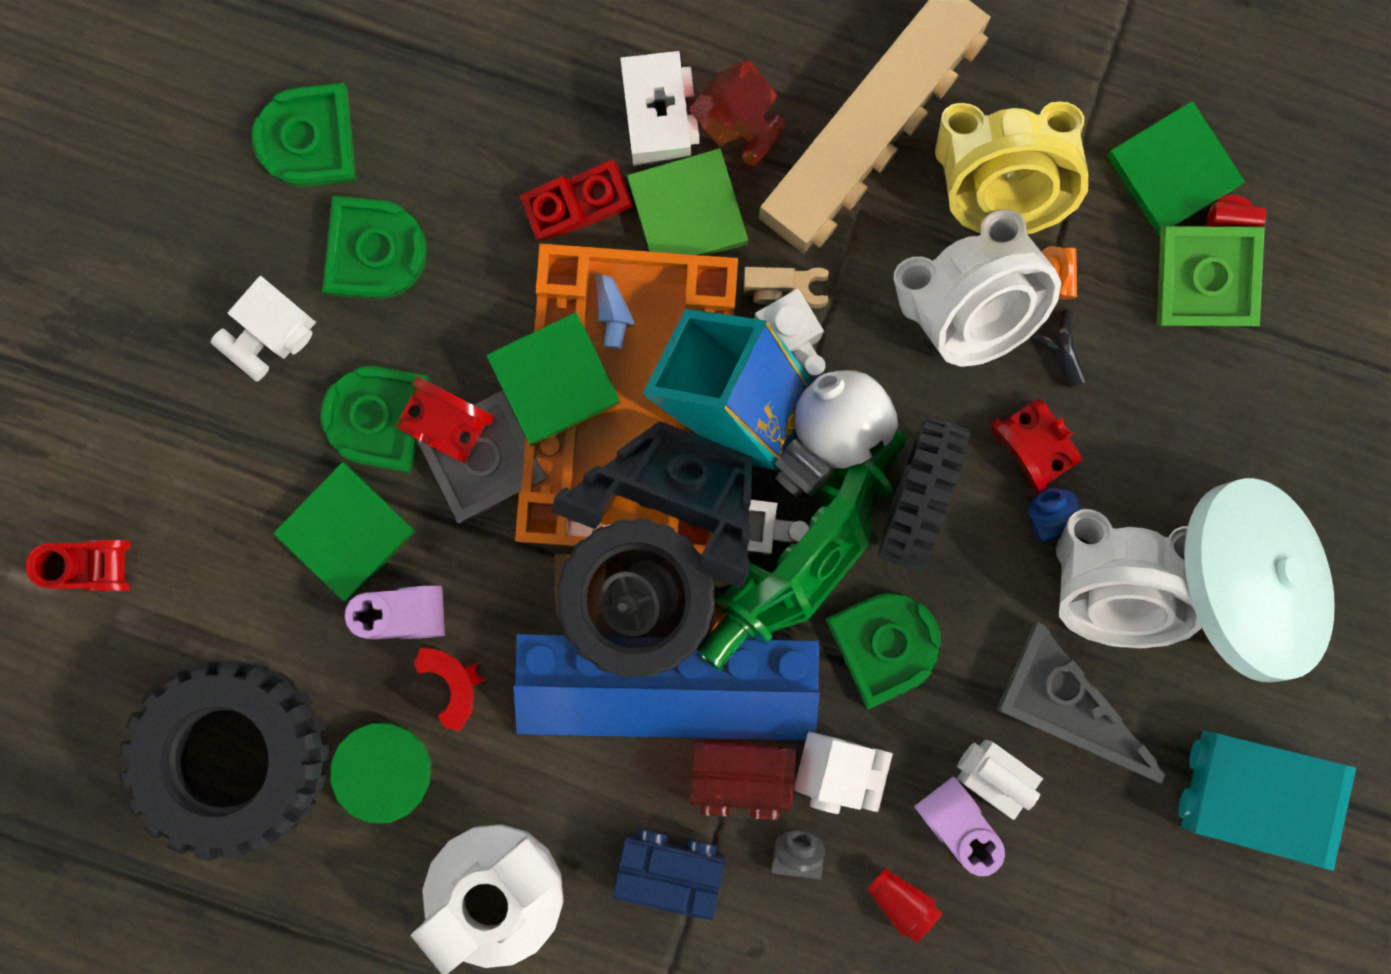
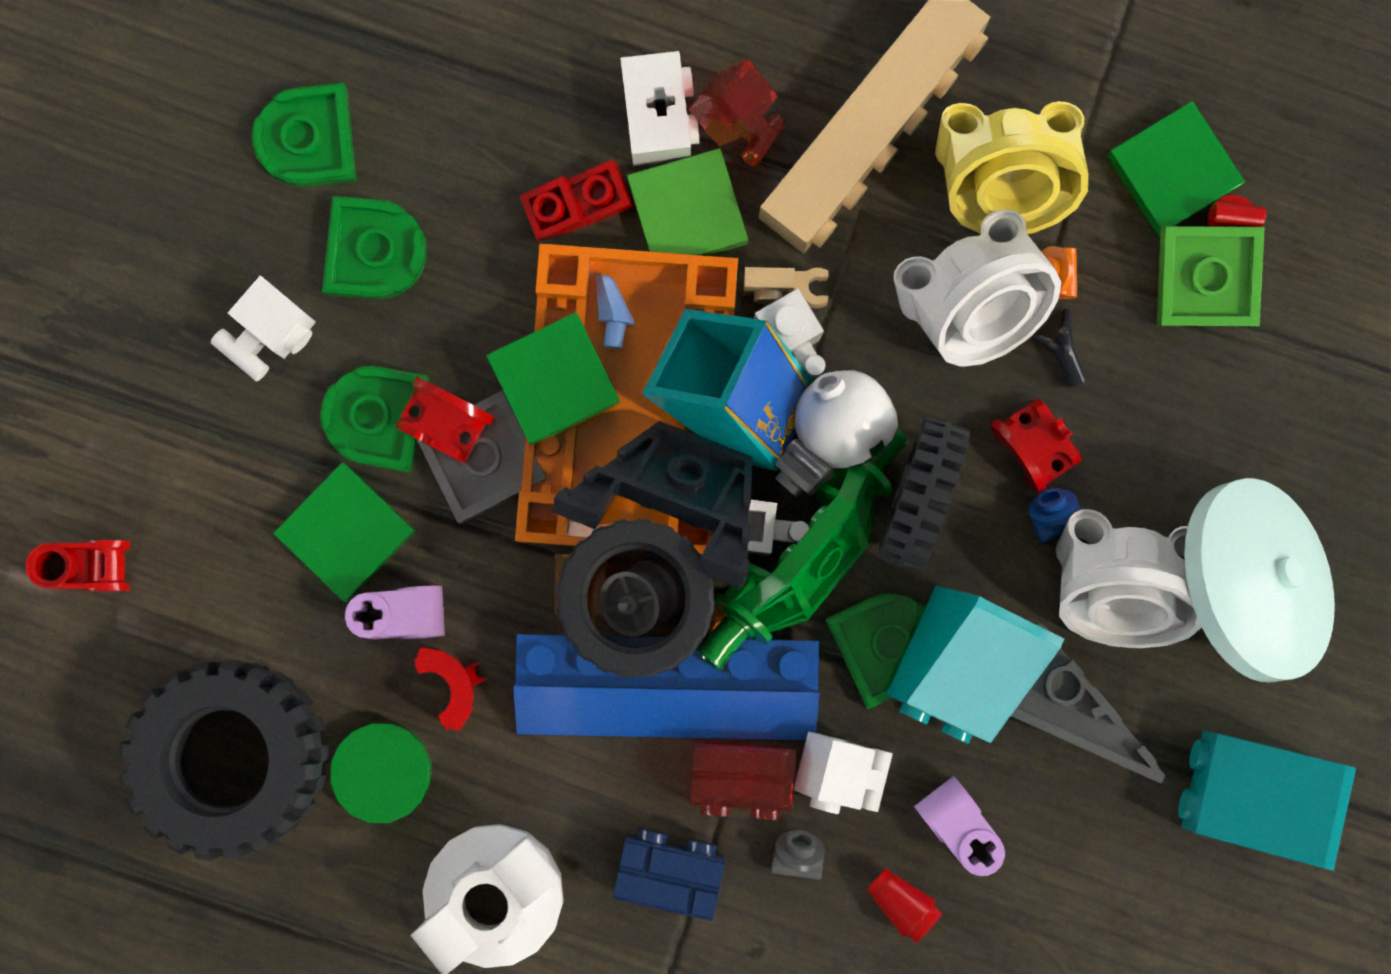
(970, 664): none -> slope
(999, 778): white brick -> none

